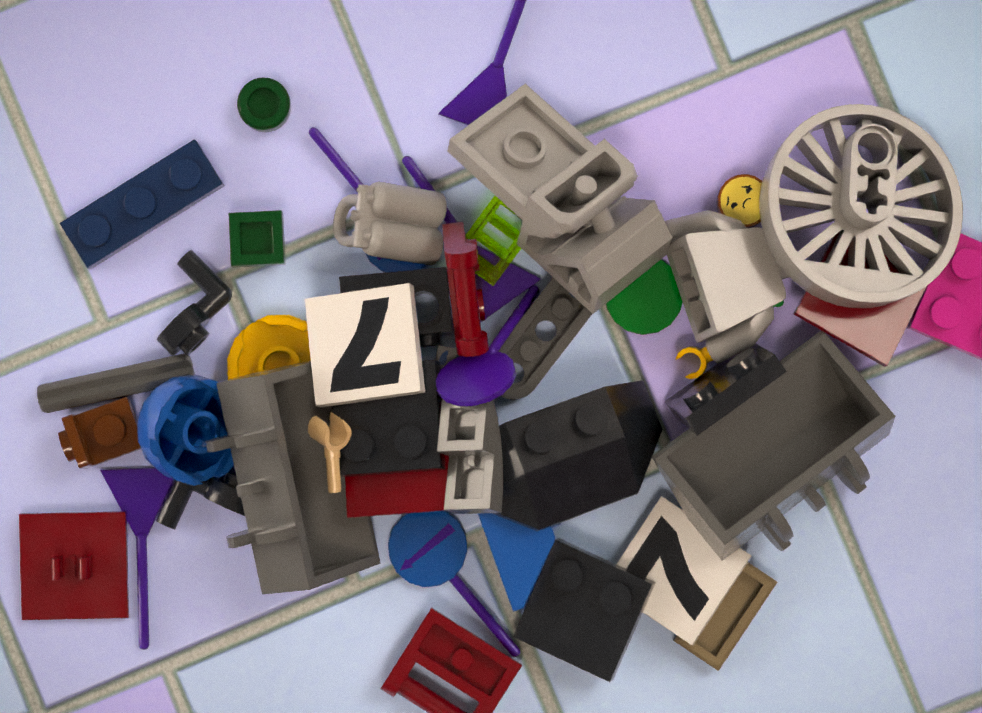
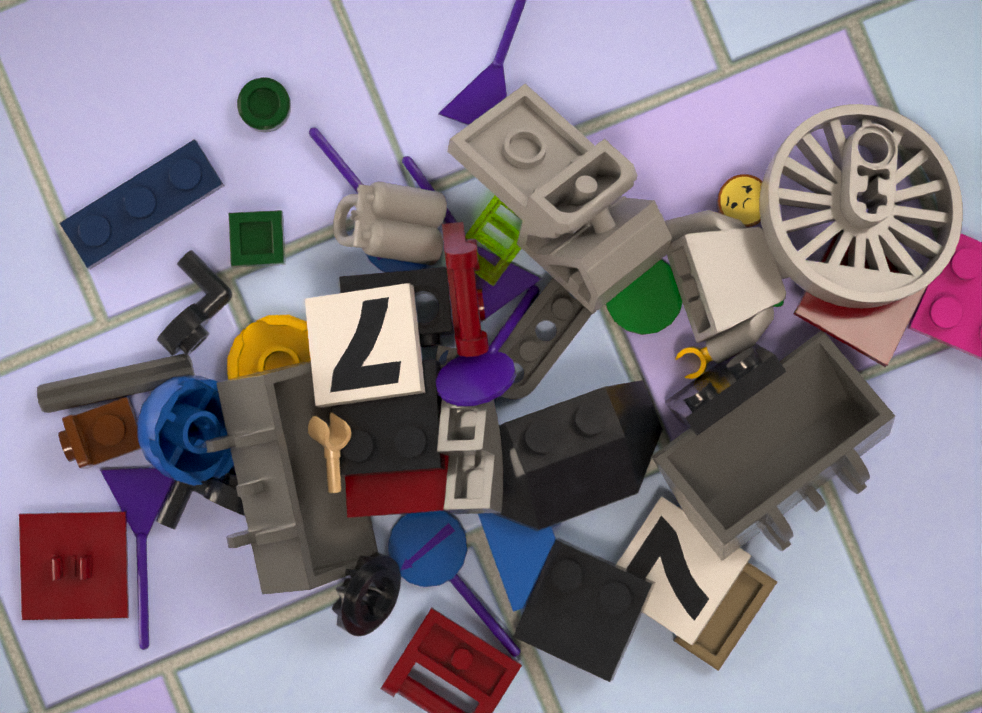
(367, 594): none -> black gear

